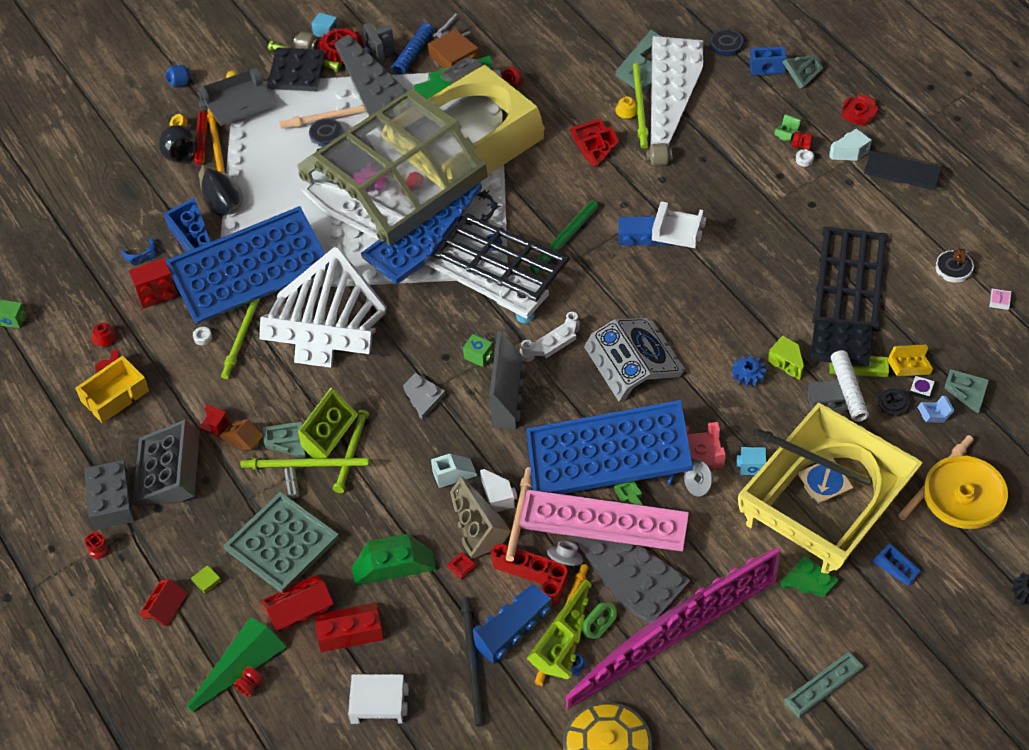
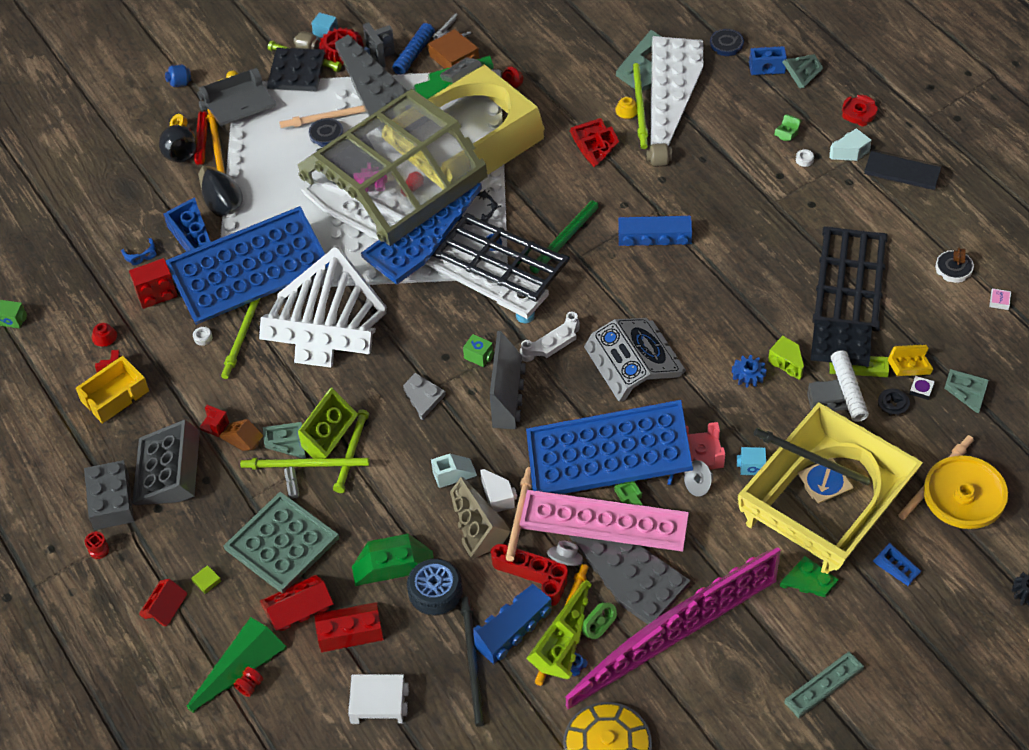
(434, 586): none -> black wheel
(461, 565): red tile -> none
(677, 227): white panel -> none
(798, 140): red wheel -> none
(936, 411): light blue bracket -> none

